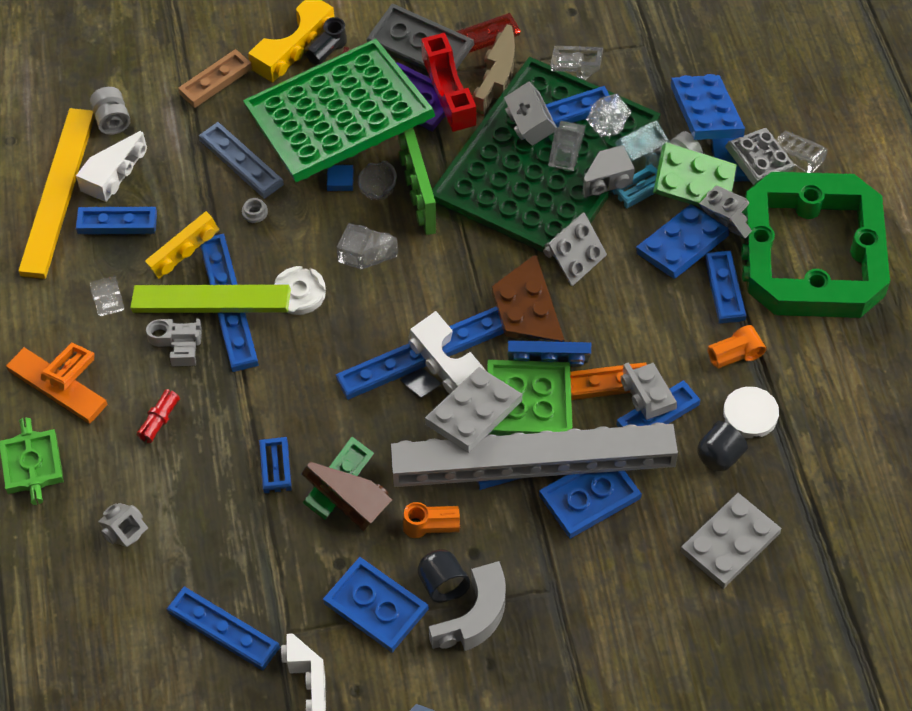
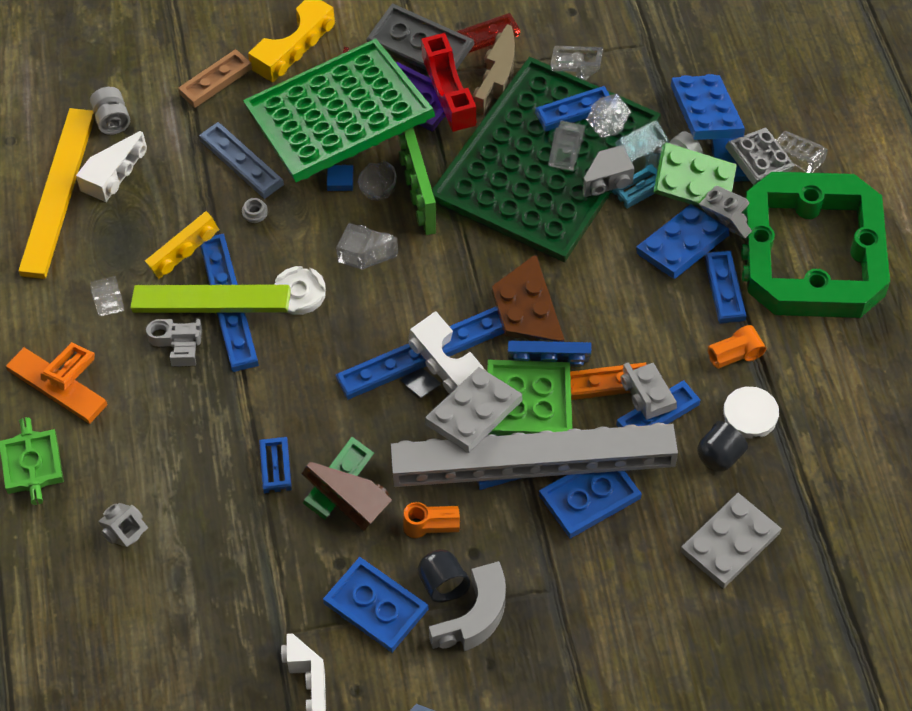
(116, 220): blue plate -> none
(158, 416): red pin -> none
(223, 628): blue tile -> none
(329, 39): black piece -> none
(529, 113): light grey brick -> none
(576, 249): light grey hinge -> none

